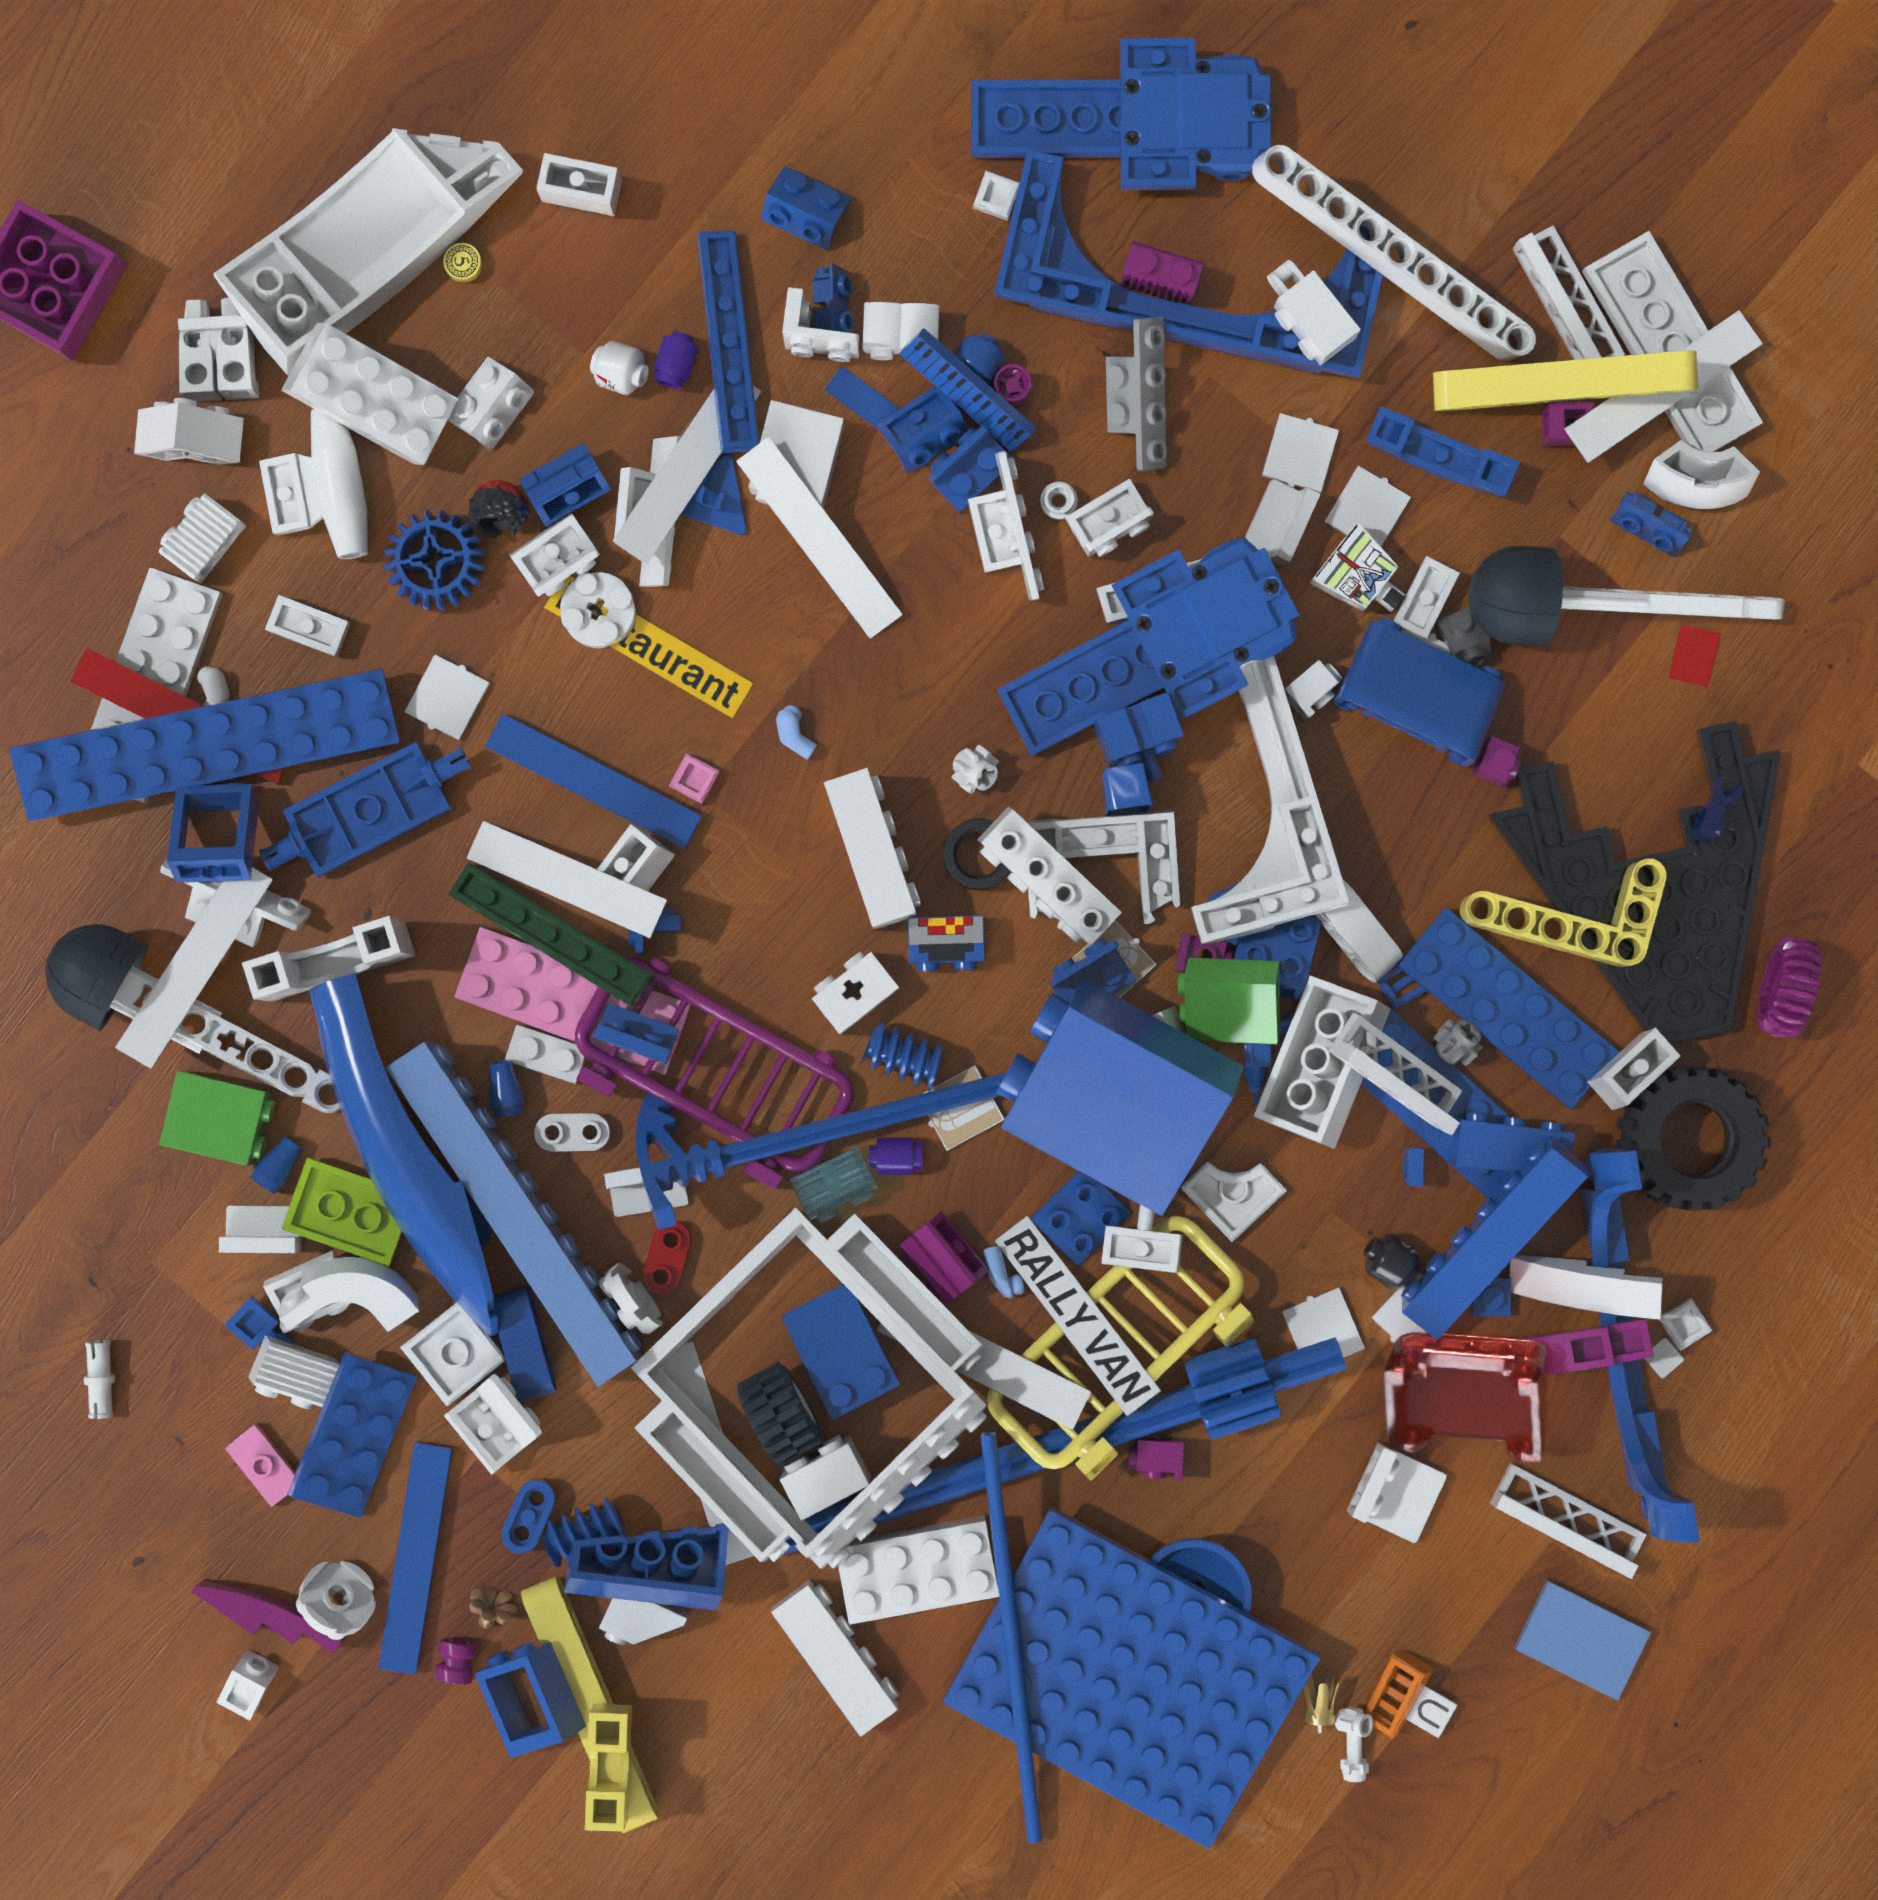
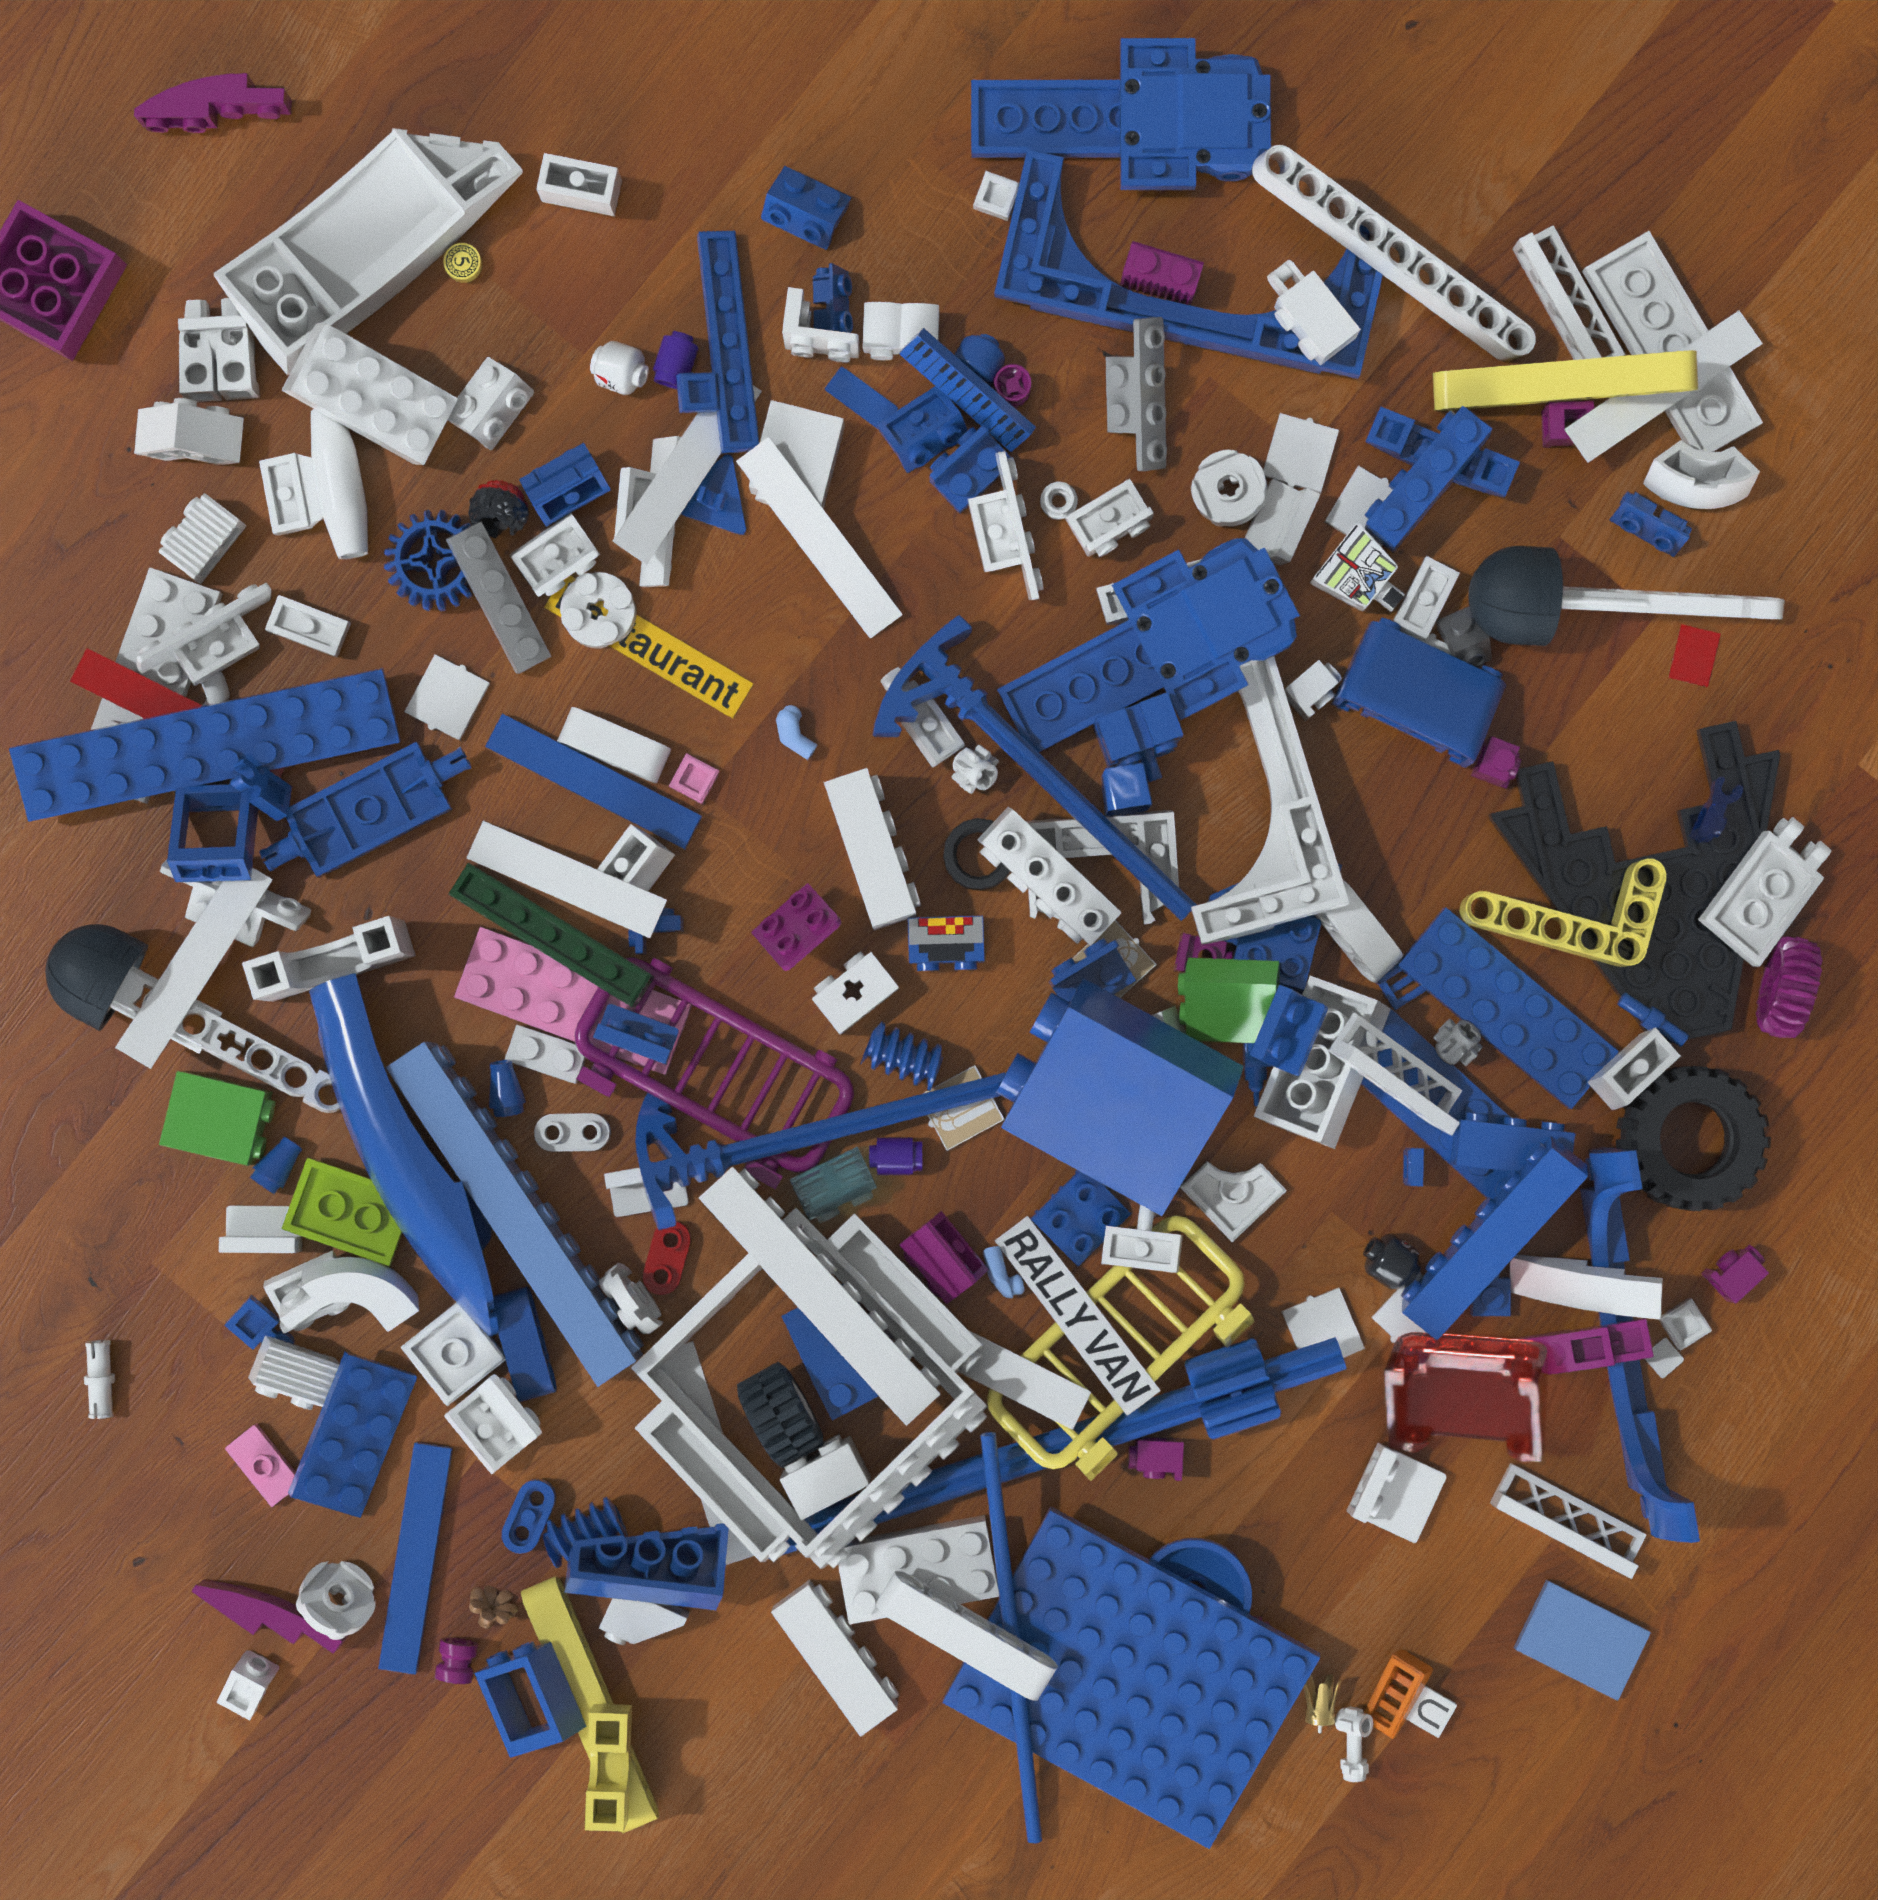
(198, 102): none -> magenta slope
(211, 642): none -> white bracket
(266, 789): none -> blue plate
(498, 597): none -> light grey plate
(614, 745): none -> white beam
(697, 392): none -> blue tile
(796, 927): none -> magenta bracket
(820, 1296): none -> white brick
(931, 729): none -> white hinge
(945, 679): none -> blue piece
(966, 1635): none -> white beam
(1209, 481): none -> white plate
(1289, 1031): none -> blue bracket
(1428, 478): none -> blue brick
(1652, 1018): none -> blue bar
(1737, 1273): none -> magenta brick
(1766, 892): none -> white tile

